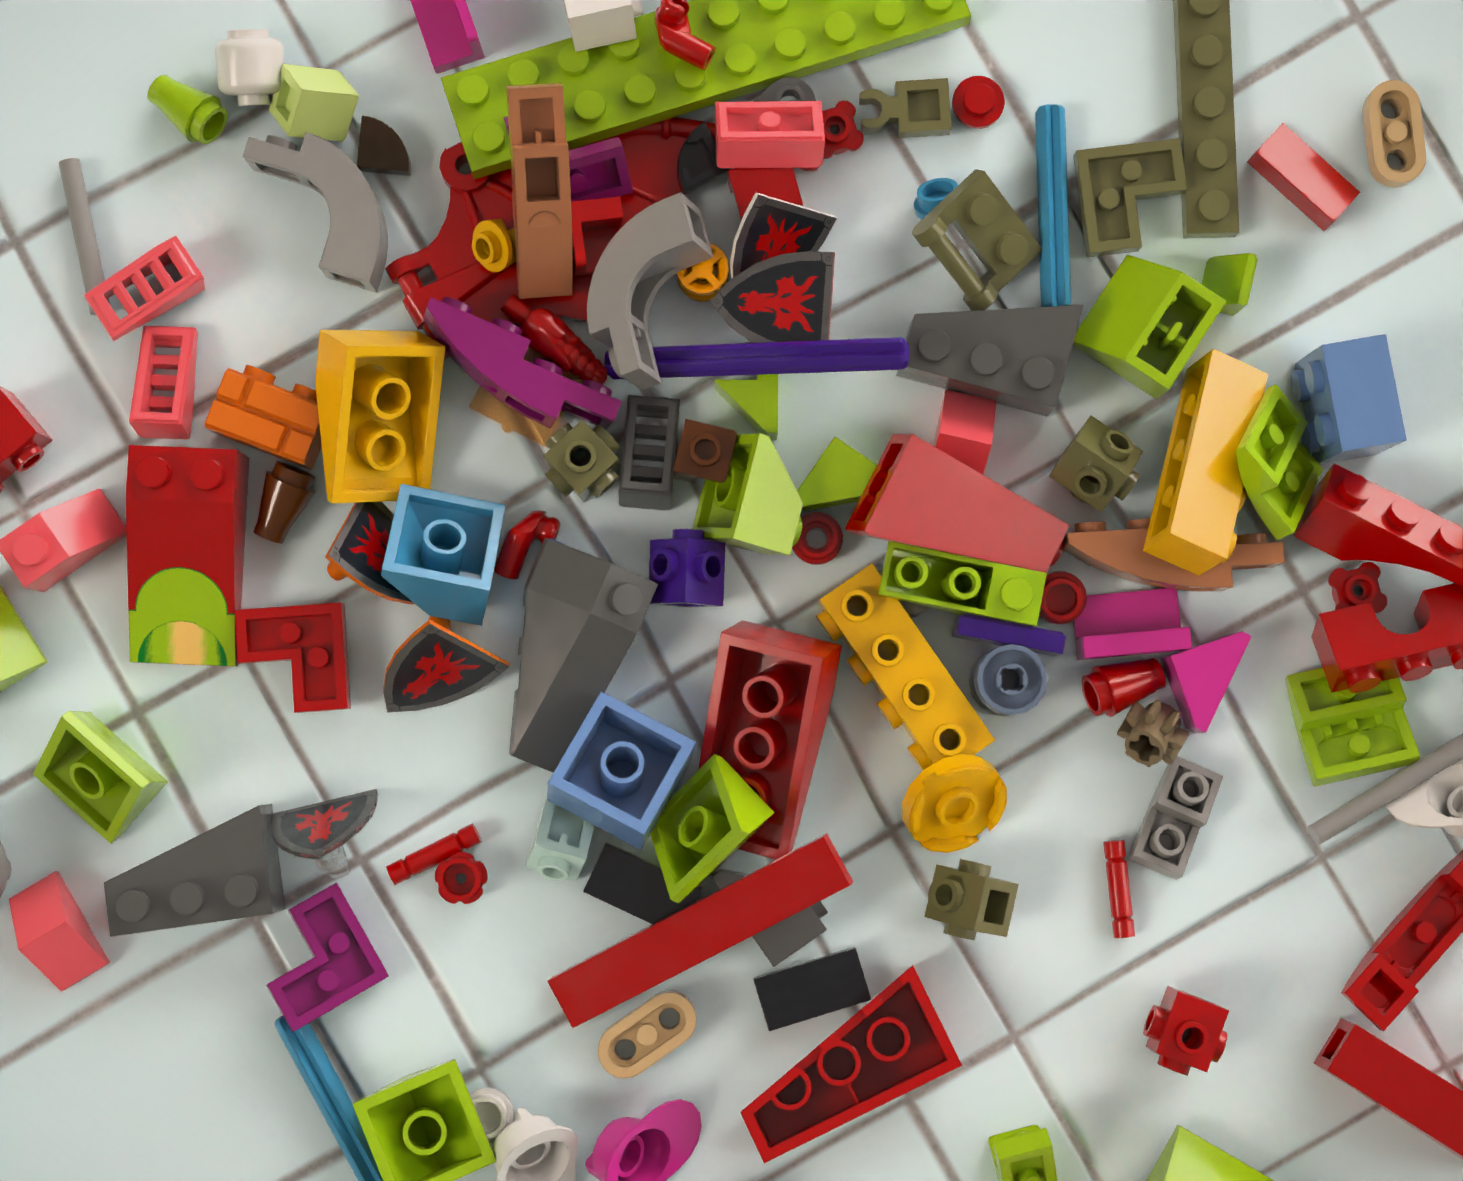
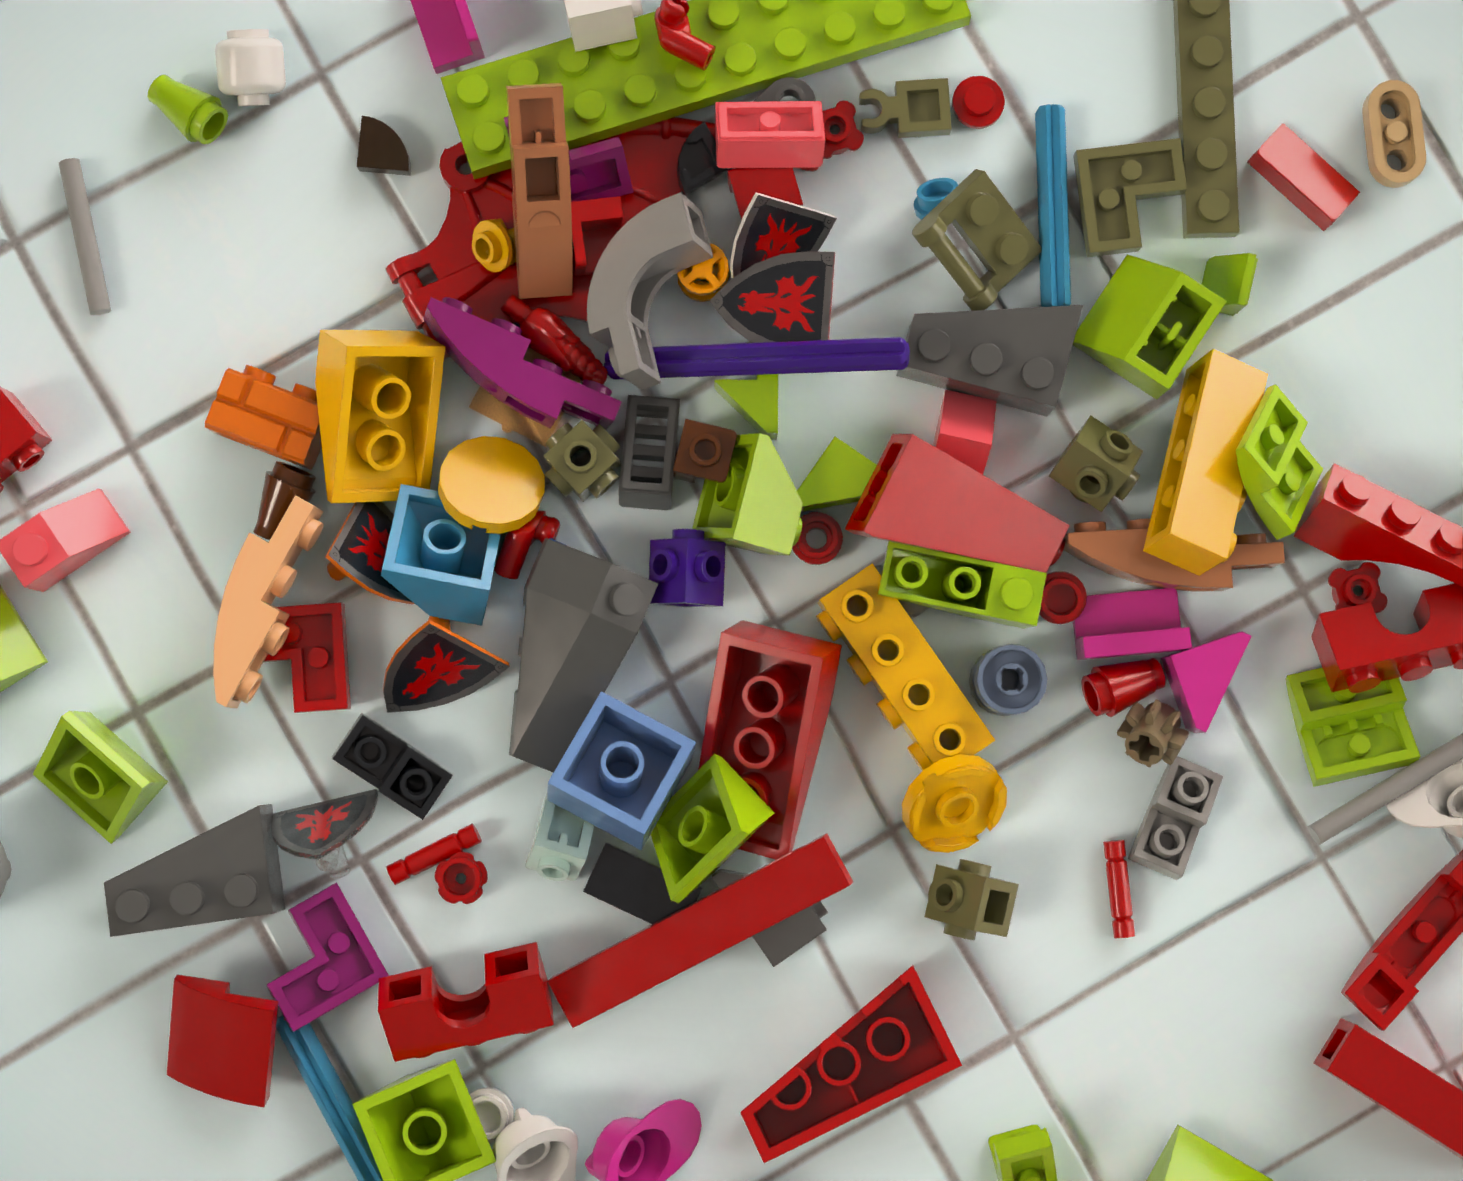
(55, 932): coral slope -> none
(151, 262): coral slope -> none
(179, 422): coral slope -> none
(185, 553): red slope -> none
(221, 1040): none -> red slope
(247, 621): none -> light nougat slope
(314, 102): yellowish green panel -> none
(358, 229): light grey arch -> none
(392, 766): none -> black slope
(427, 1019): none -> red arch
(491, 484): none -> yellow tile
(647, 1033): tan plate -> none
(812, 988): black tile -> none
(1007, 633): dark purple tile -> none
(1204, 1037): red brick -> none
(1348, 400): medium blue brick -> none

